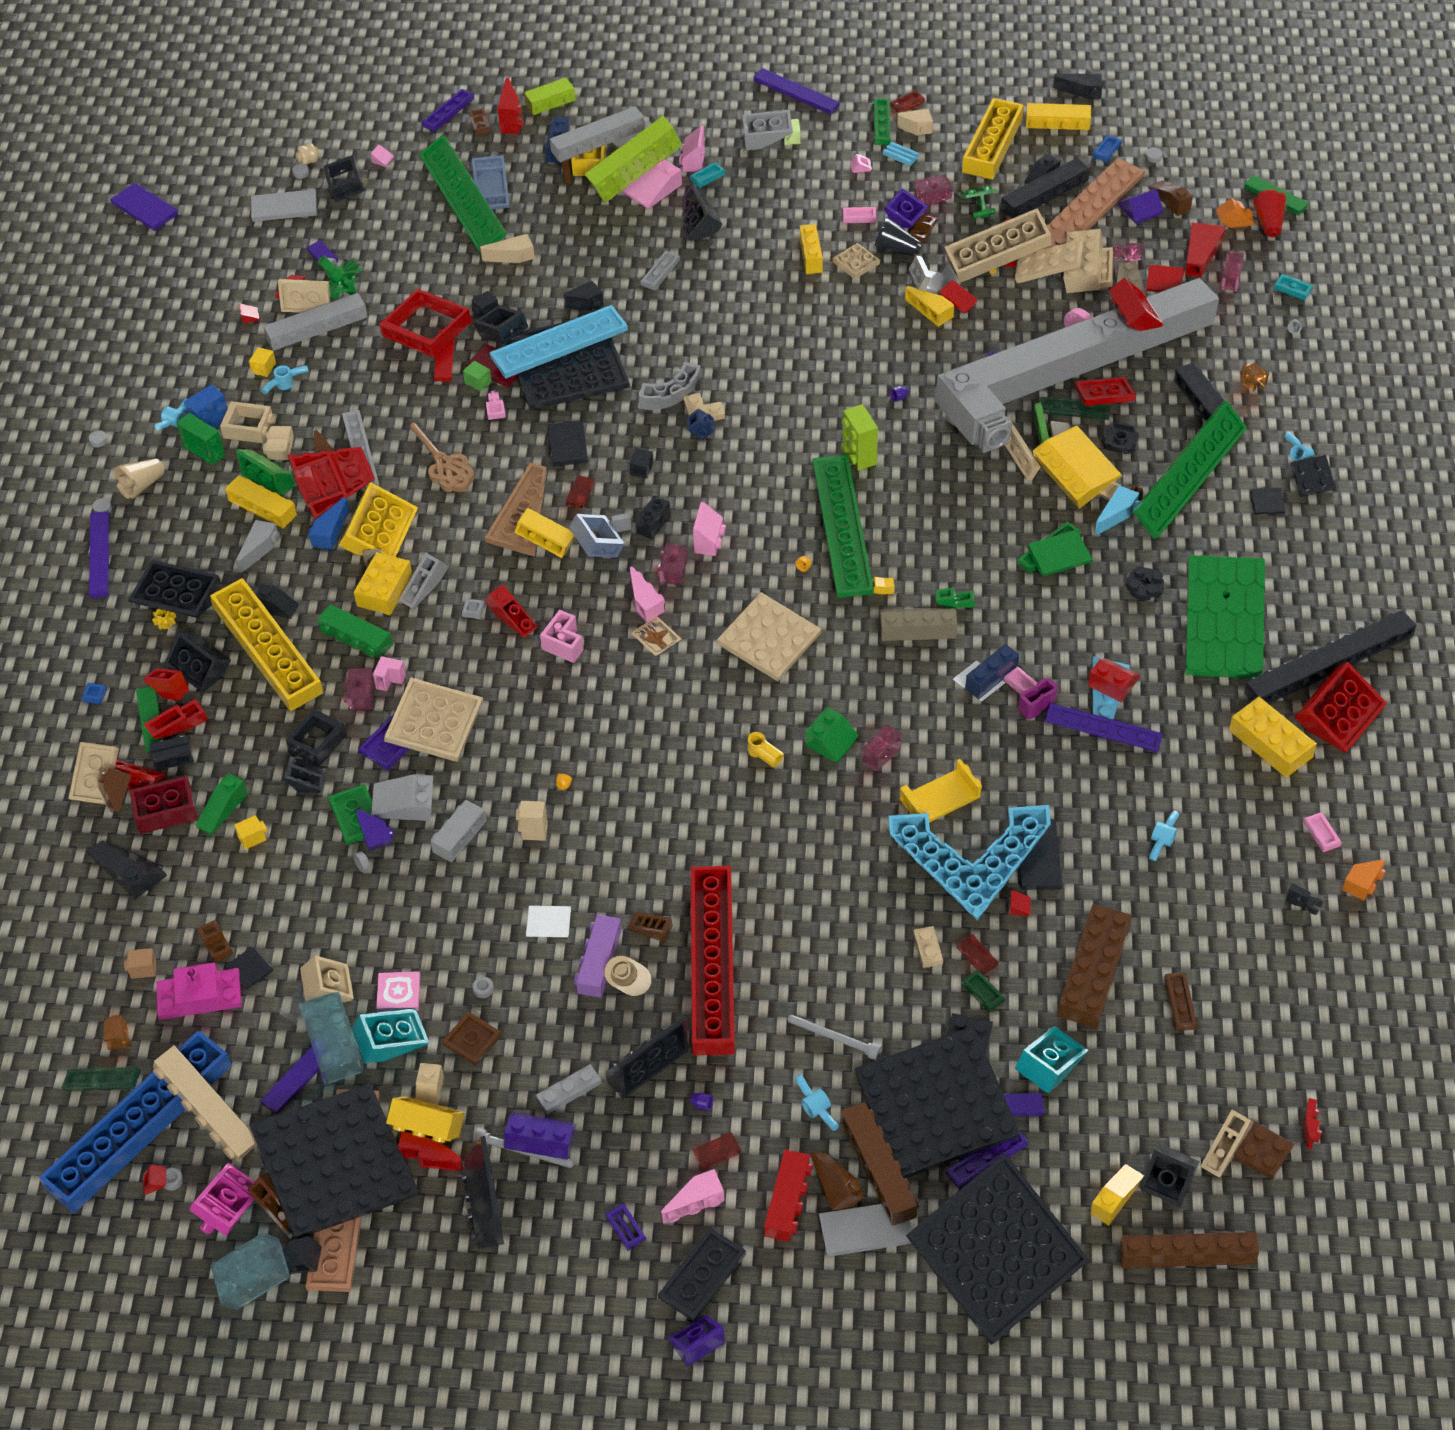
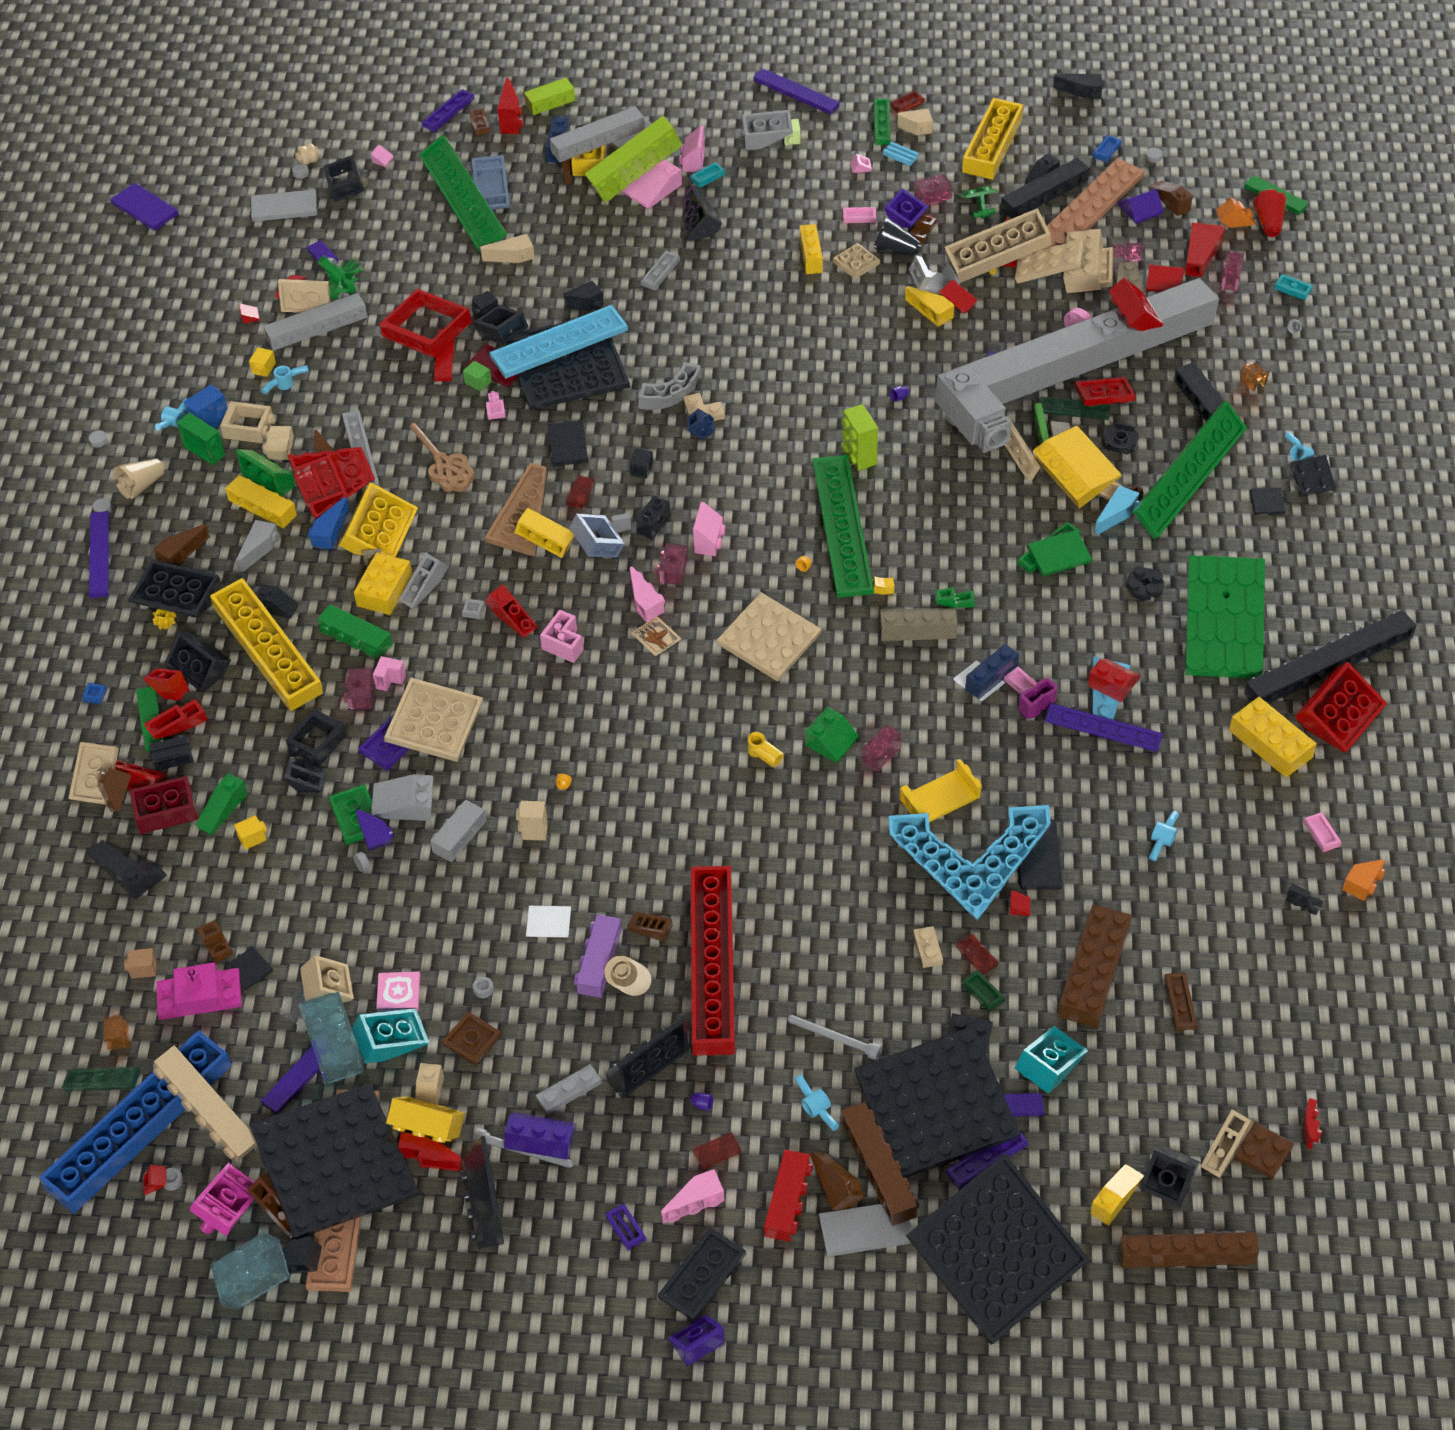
(180, 546): none -> reddish brown slope
(1058, 116): yellow brick -> none

